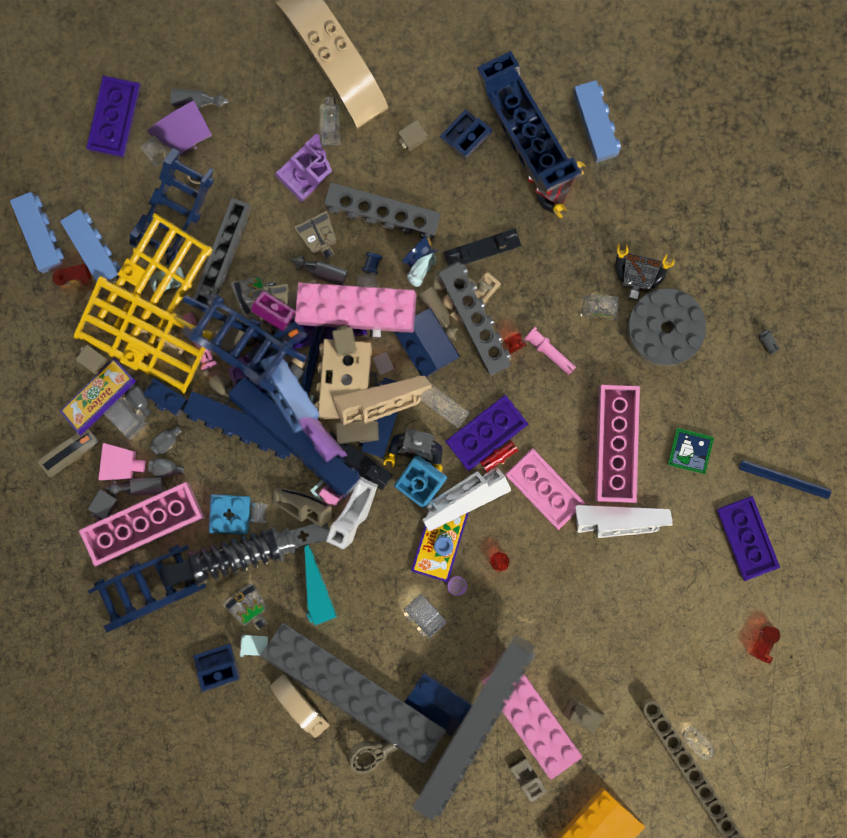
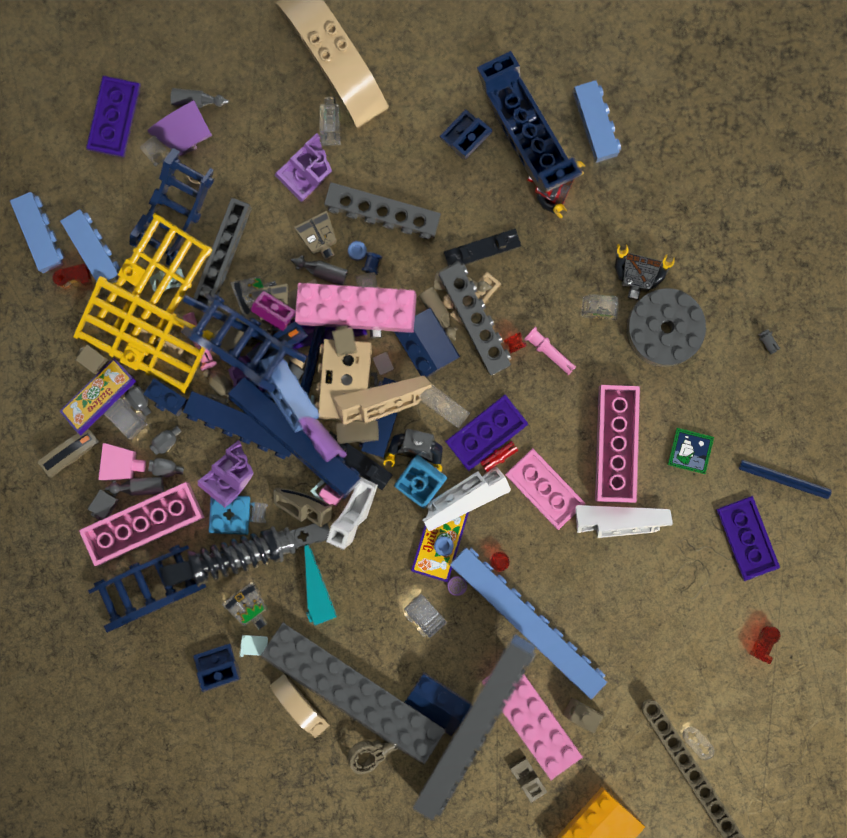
(227, 476): none -> medium lavender slope
(357, 251): none -> medium blue tile
(412, 136): dark tan brick -> none
(420, 261): piece -> none
(528, 623): none -> medium blue brick

